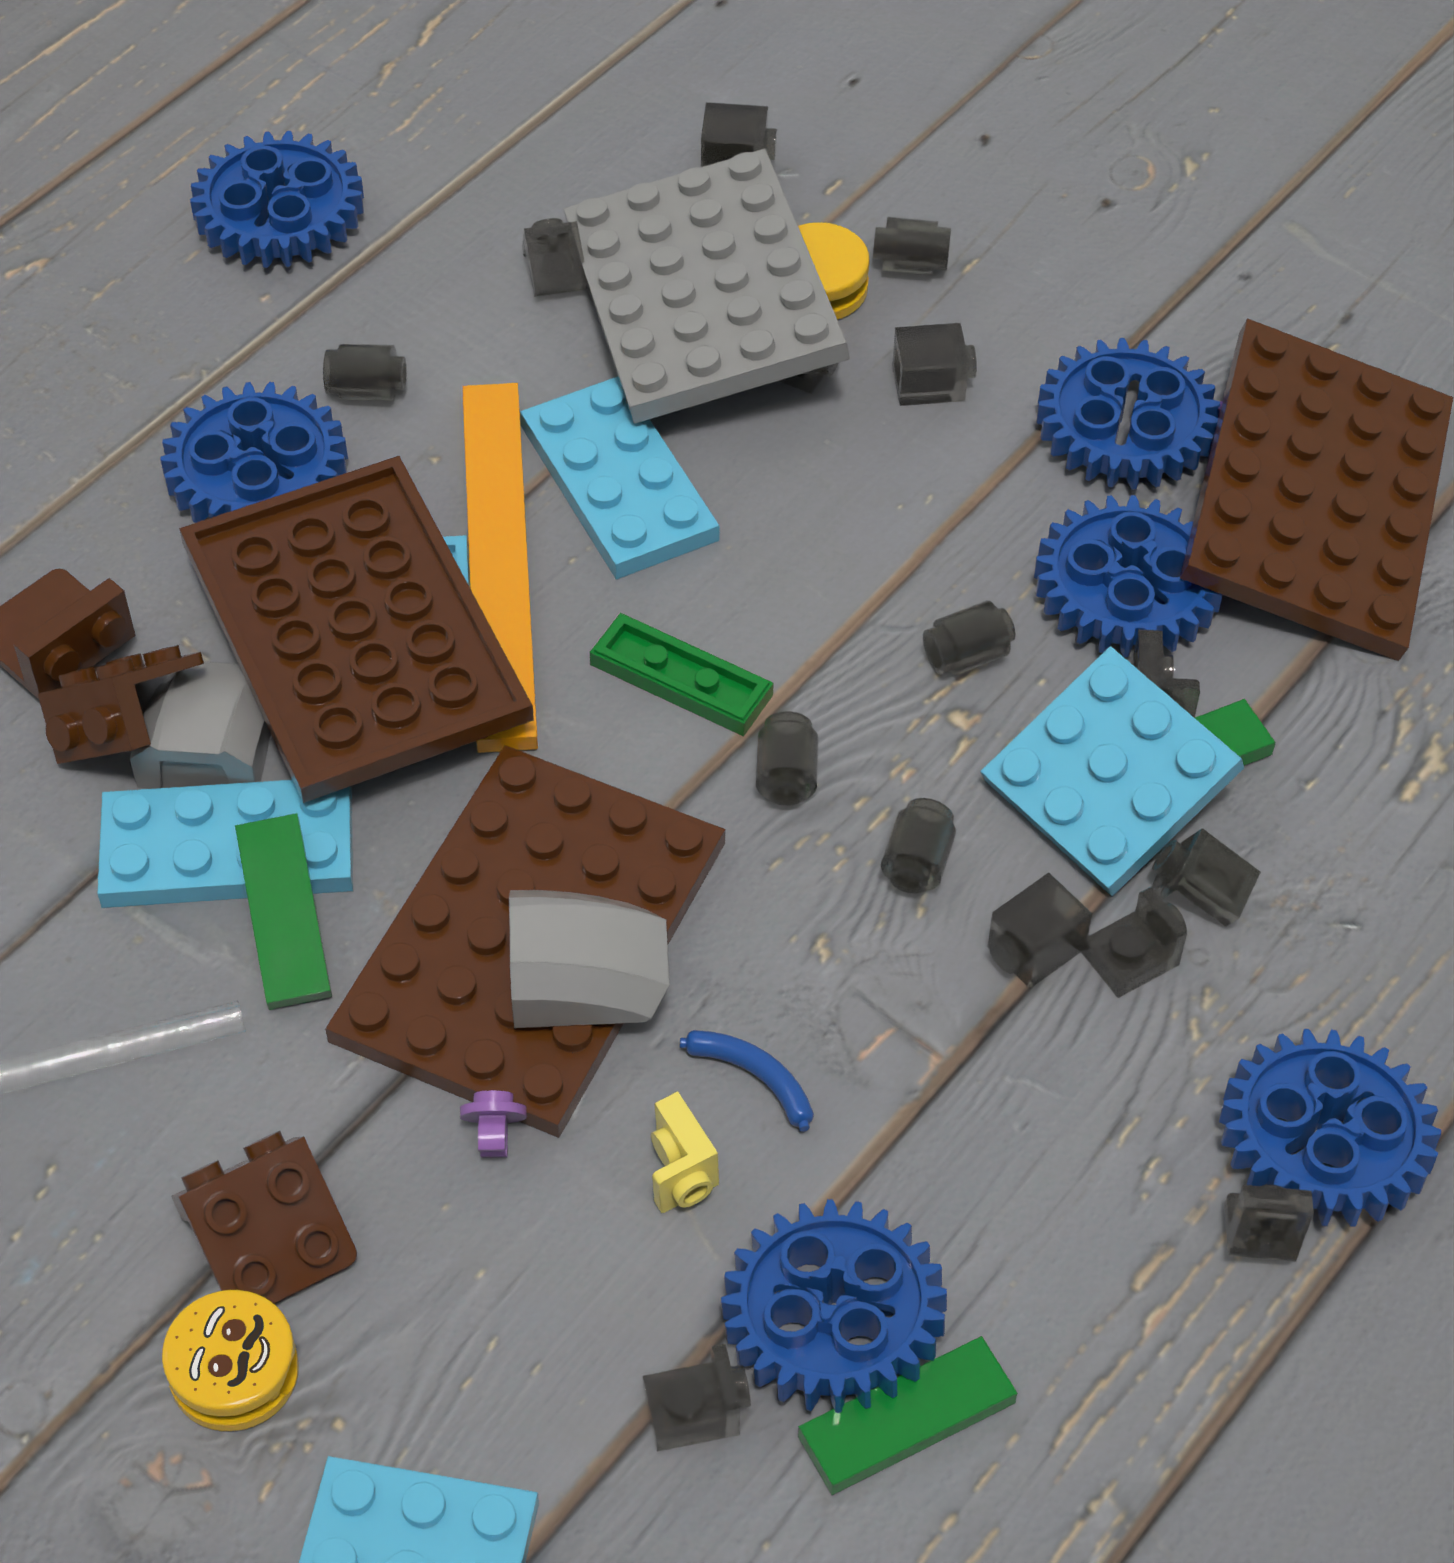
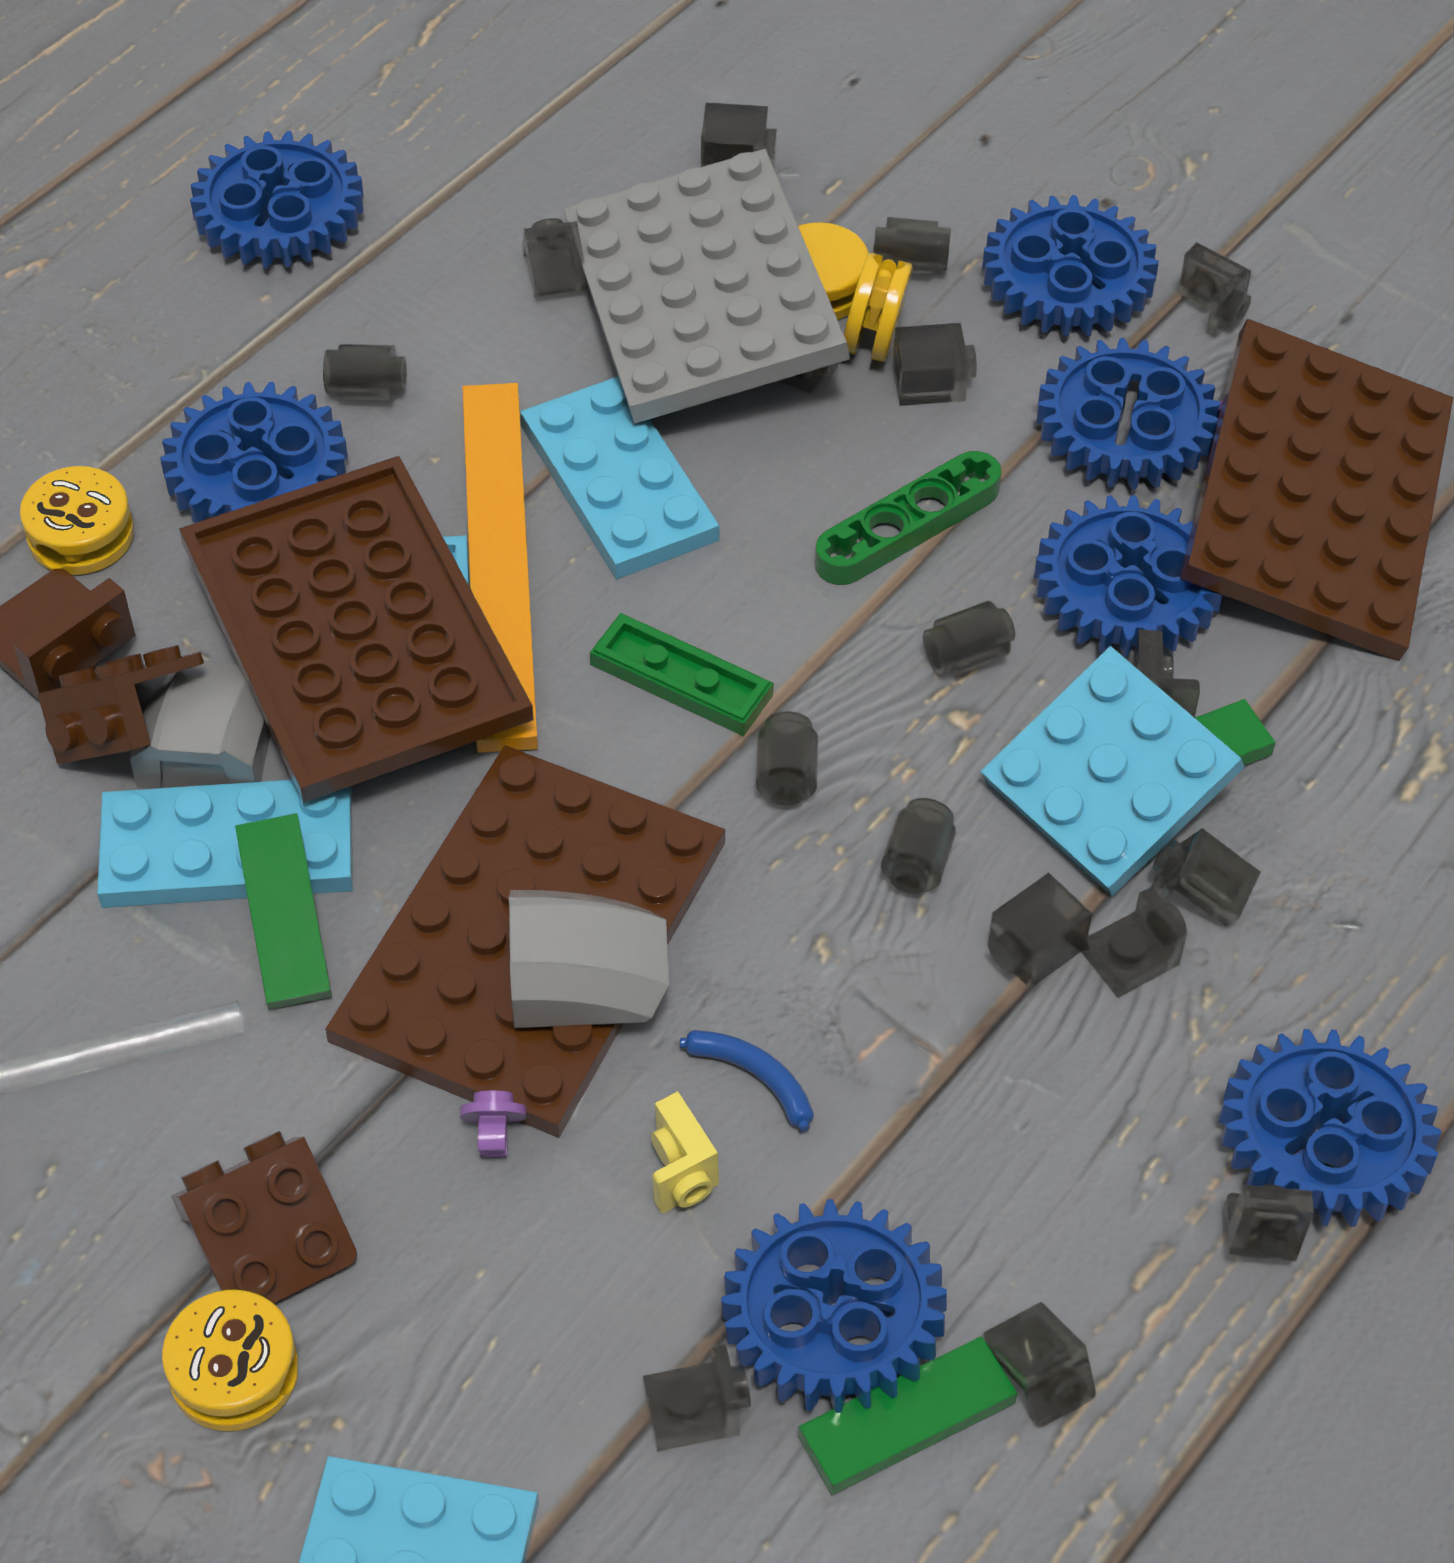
(77, 520): none -> yellow head
(877, 304): none -> yellow head
(902, 511): none -> green beam
(1044, 1362): none -> clear smoke bracket
(1070, 265): none -> blue gear
(1217, 285): none -> clear smoke bracket

